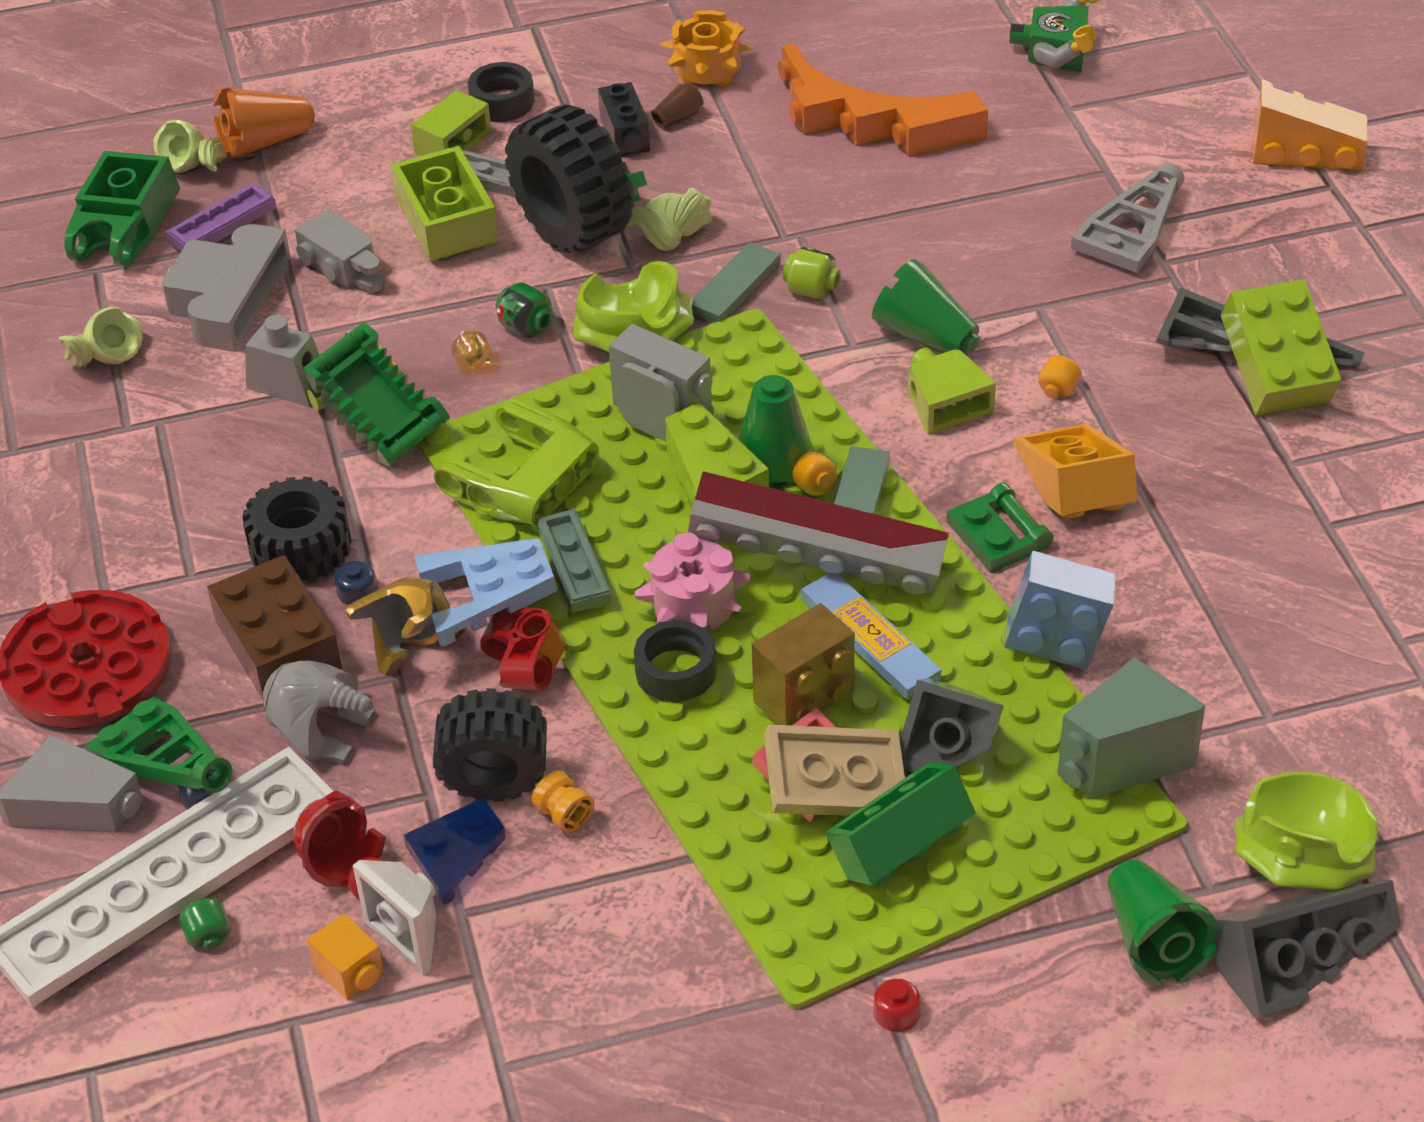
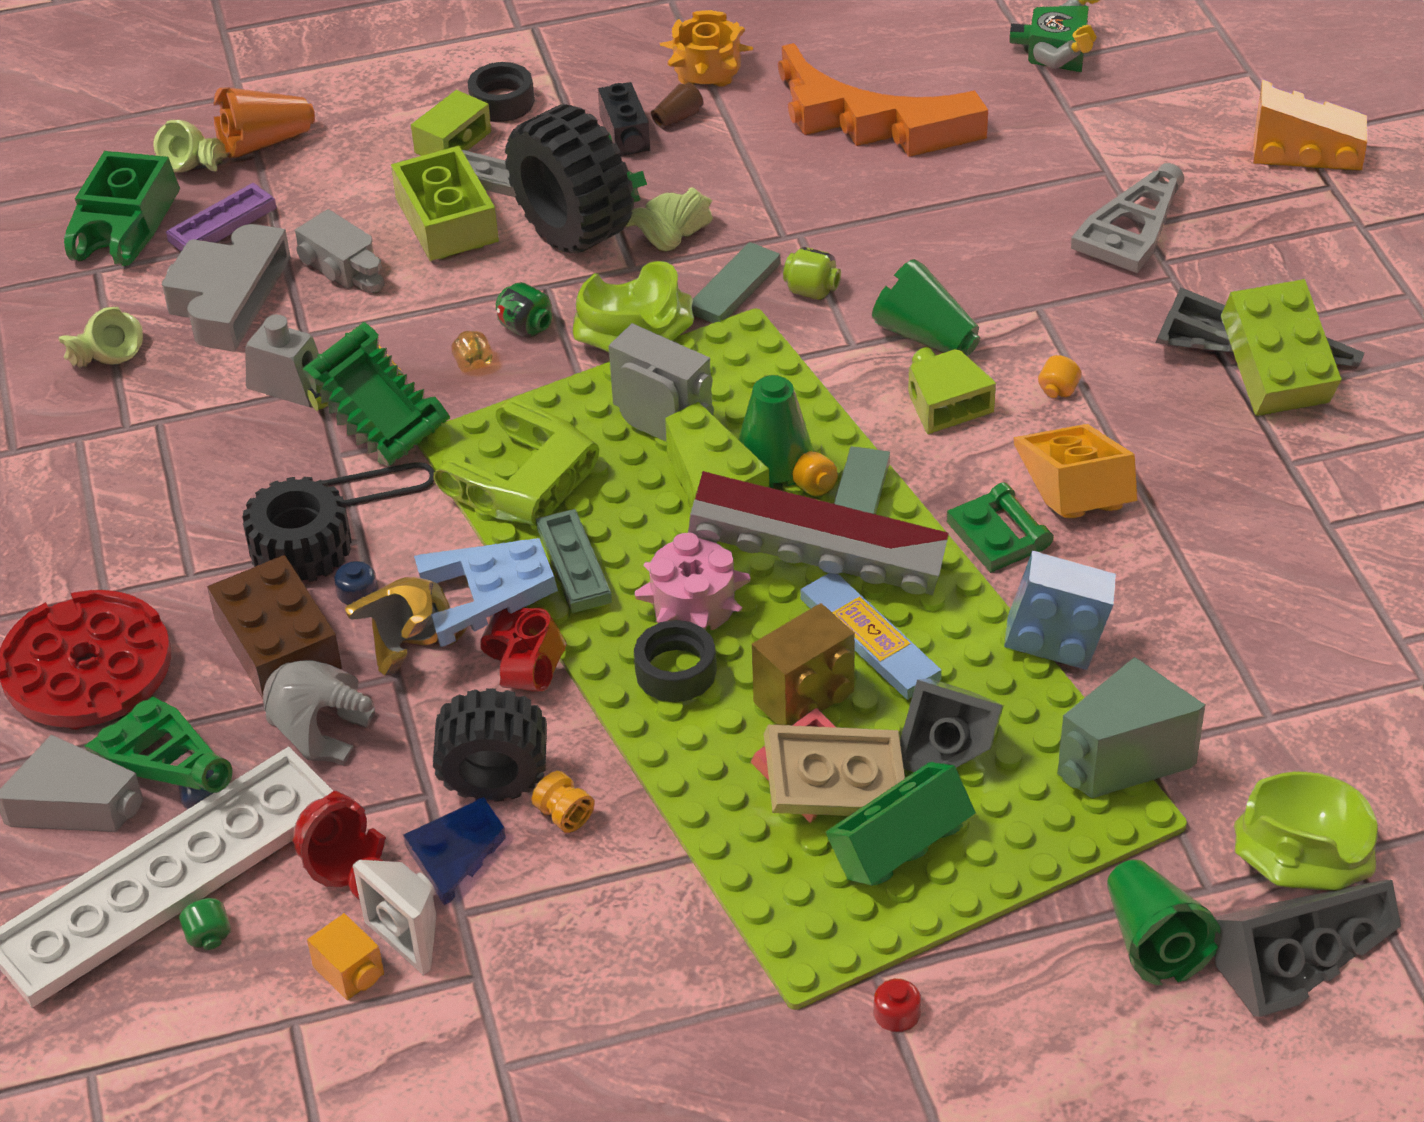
(385, 471): none -> black piece

